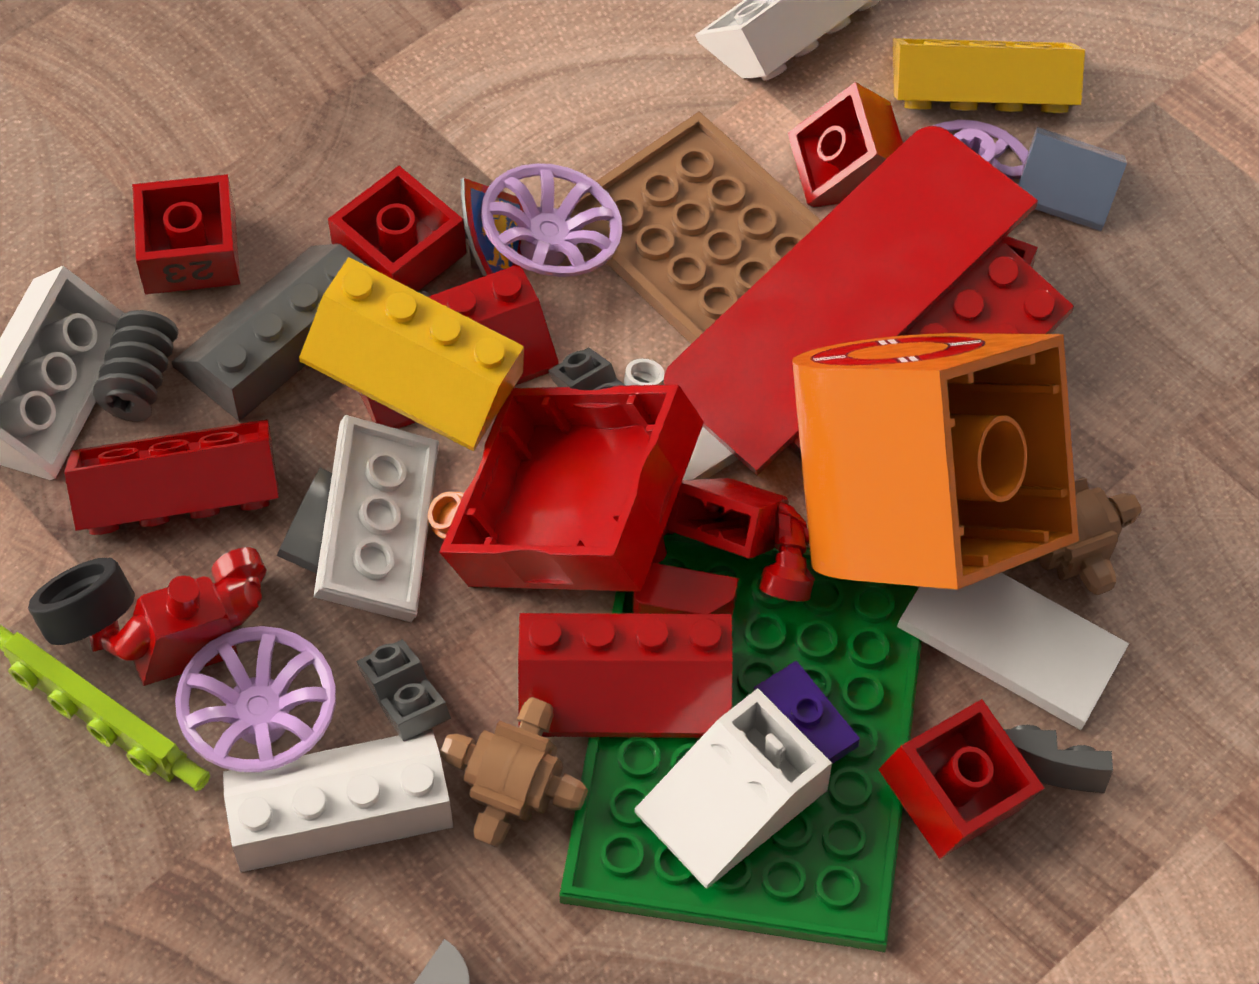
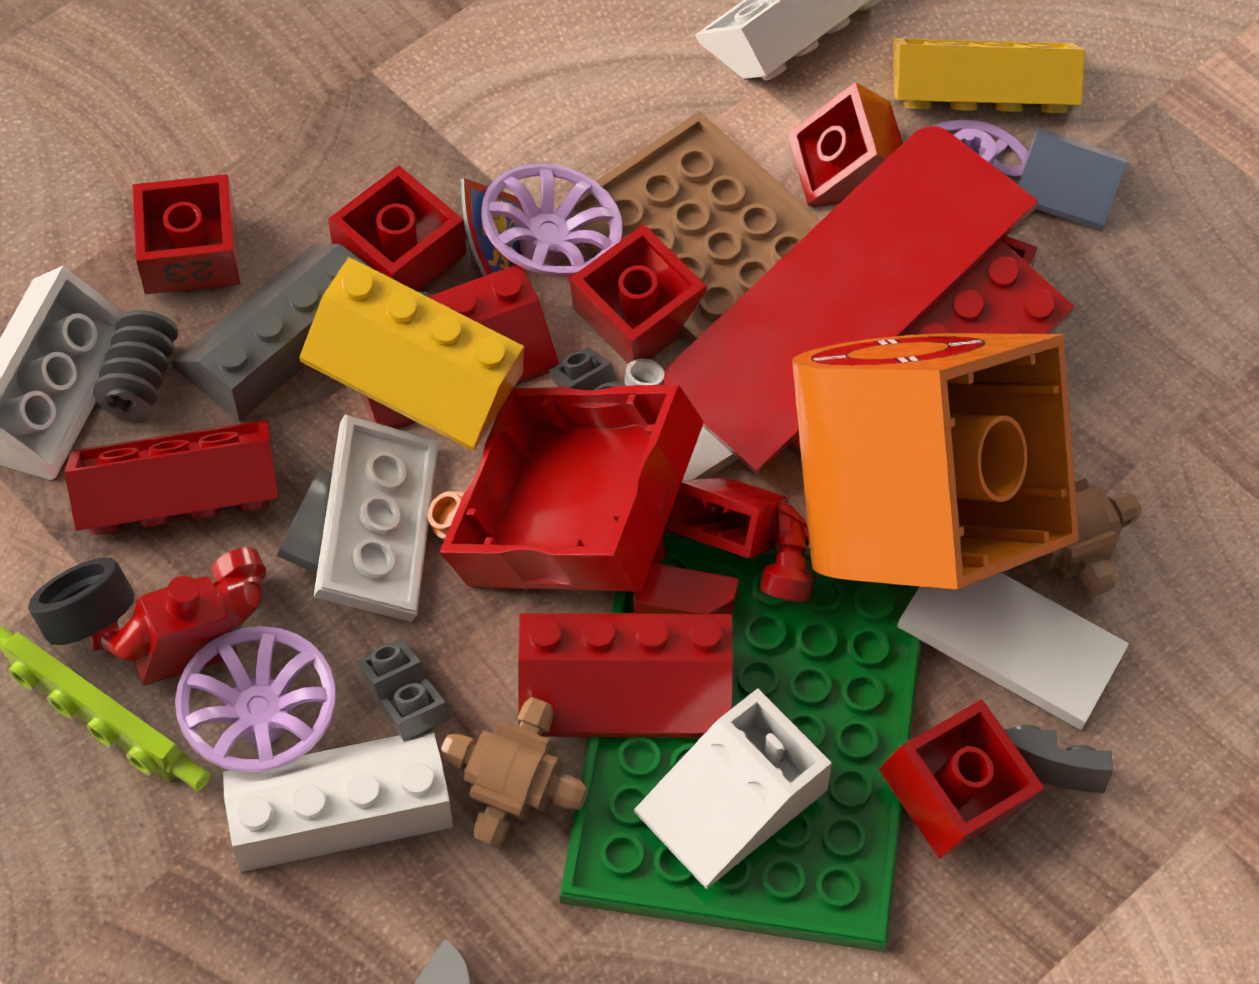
(637, 295): none -> red slope
(810, 711): dark purple plate -> none

